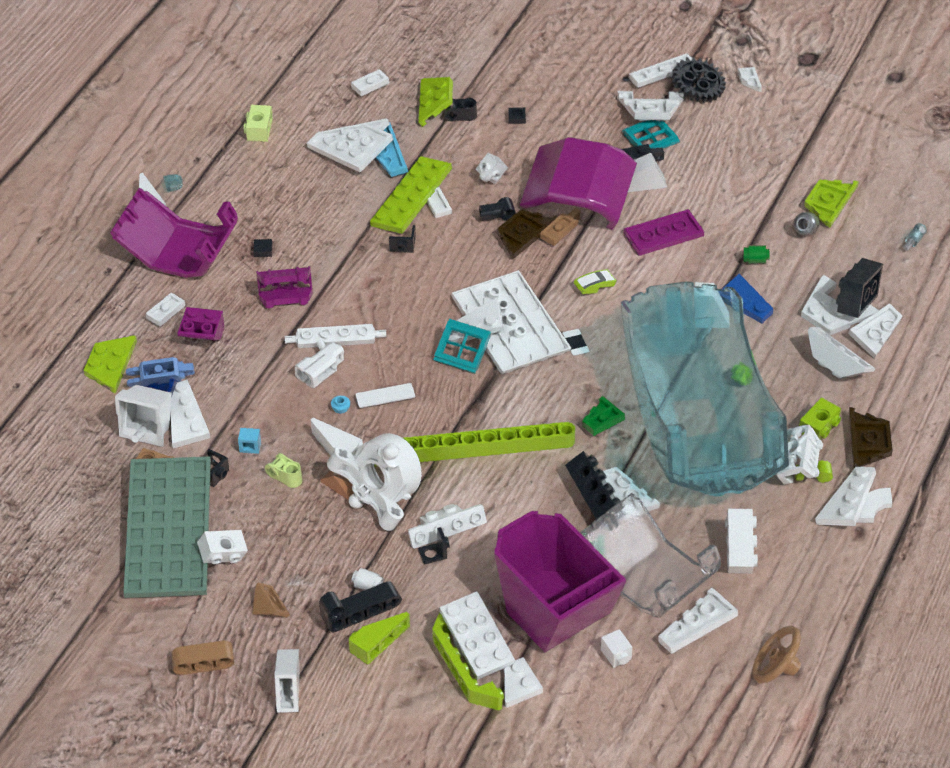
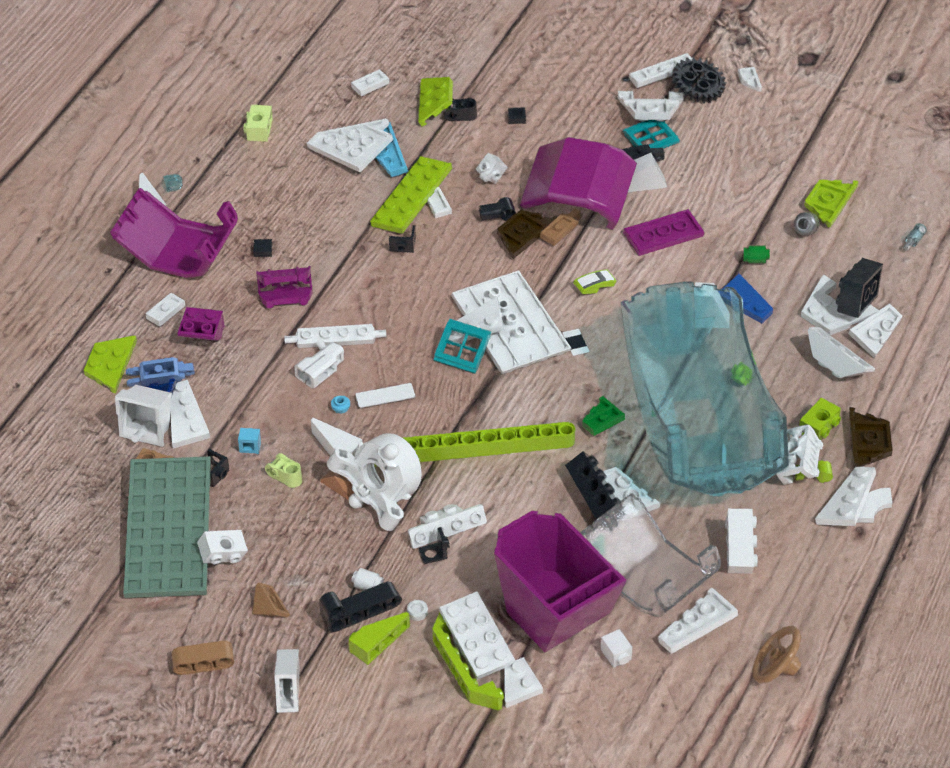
(418, 610): none -> white tile

